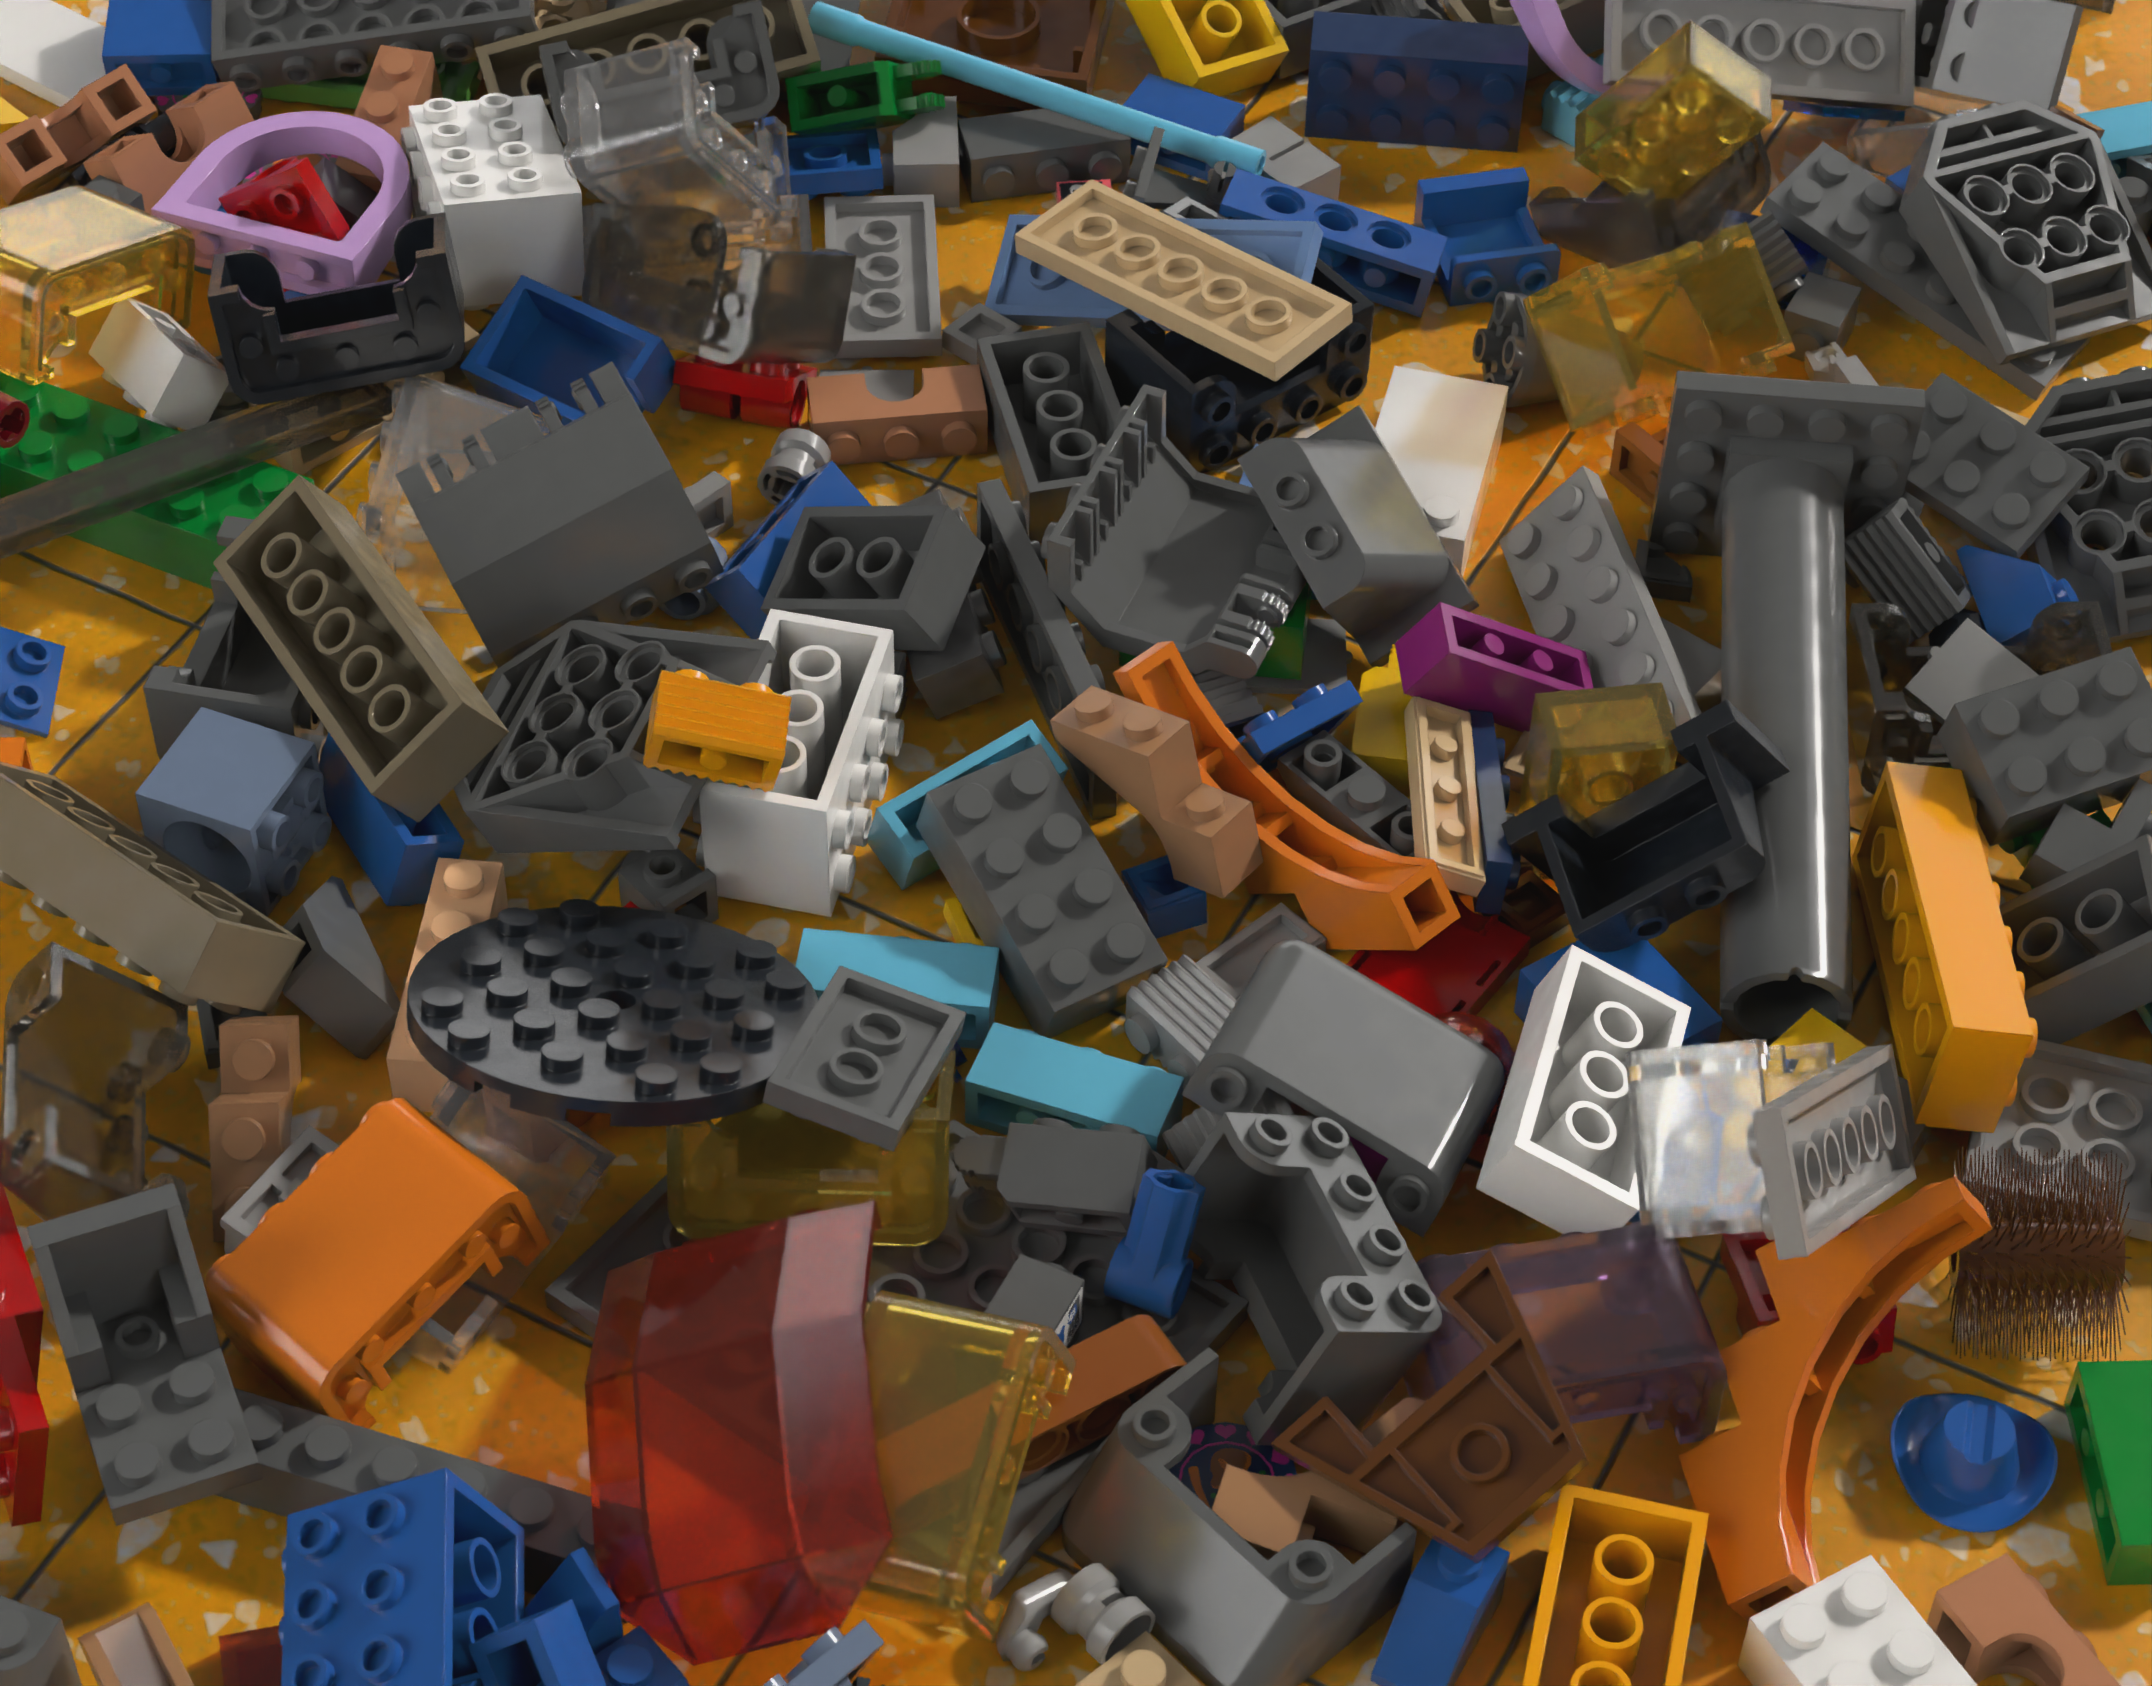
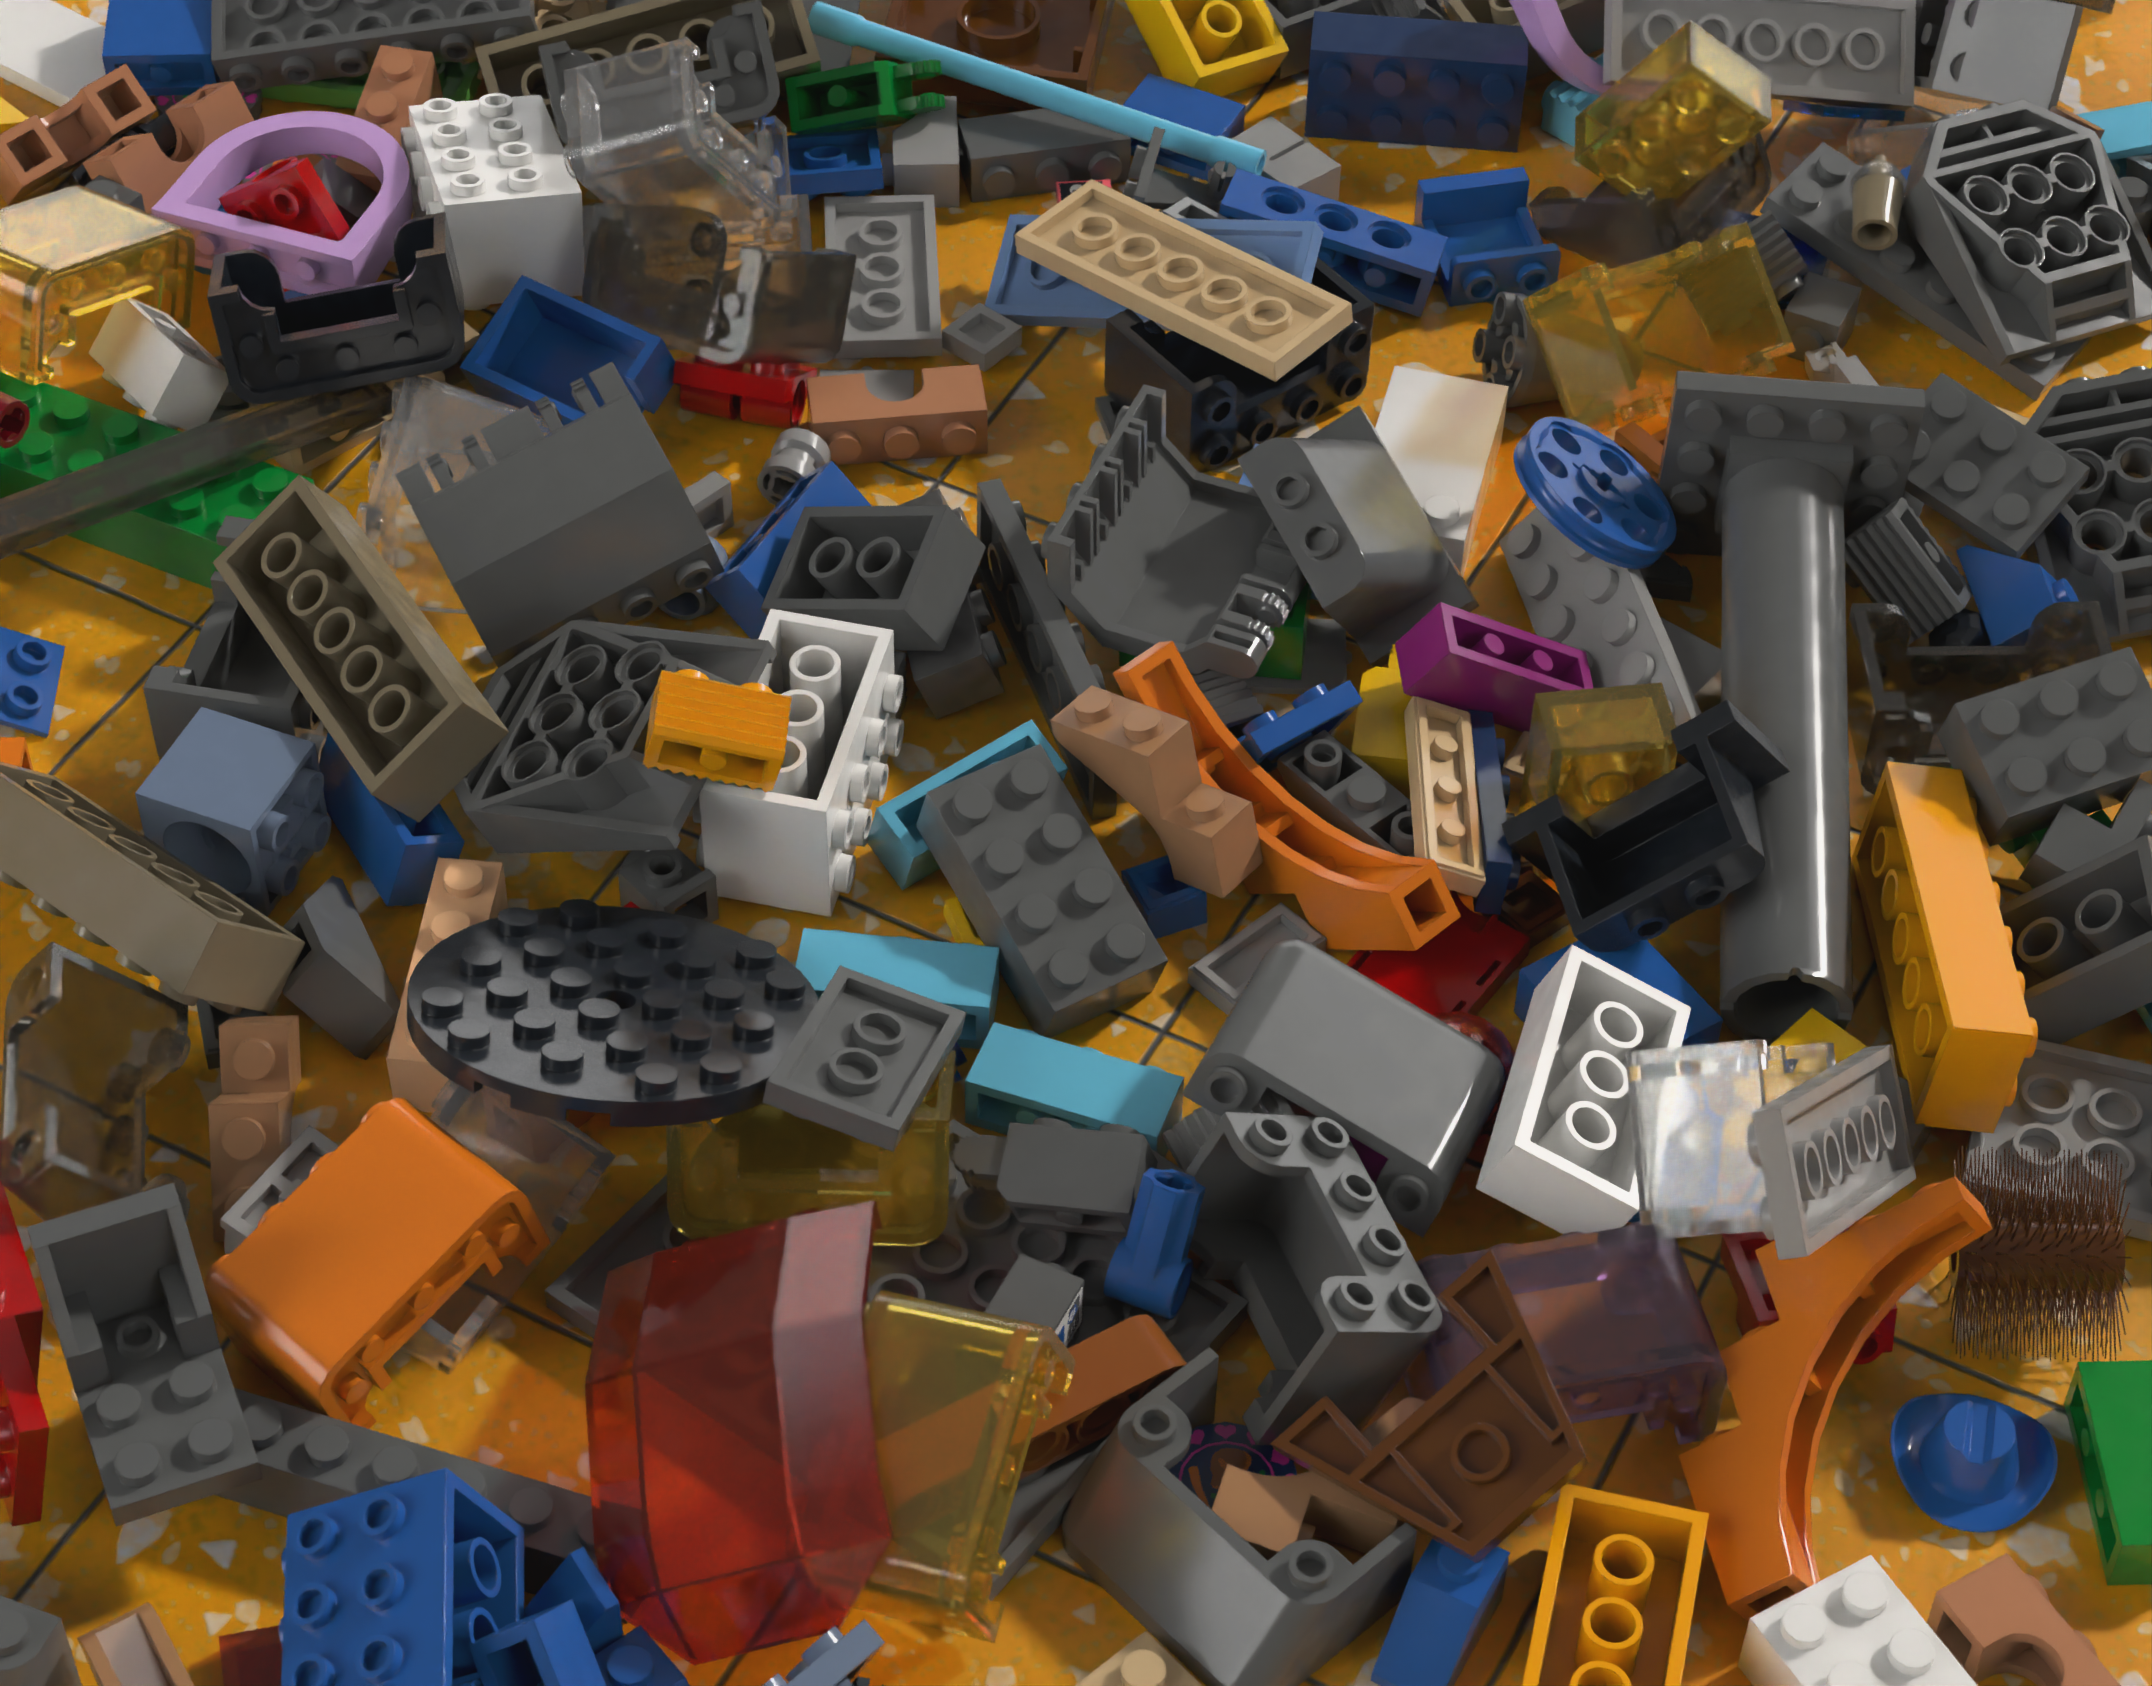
(1027, 1608): light grey arm -> none
(1046, 413): dark grey brick -> none
(1100, 1612): light grey wheel -> none
(1176, 1015): light grey brick -> none
(1594, 492): none -> blue wedge
(1877, 203): none -> dark tan piece
(1964, 668): light grey piece -> none

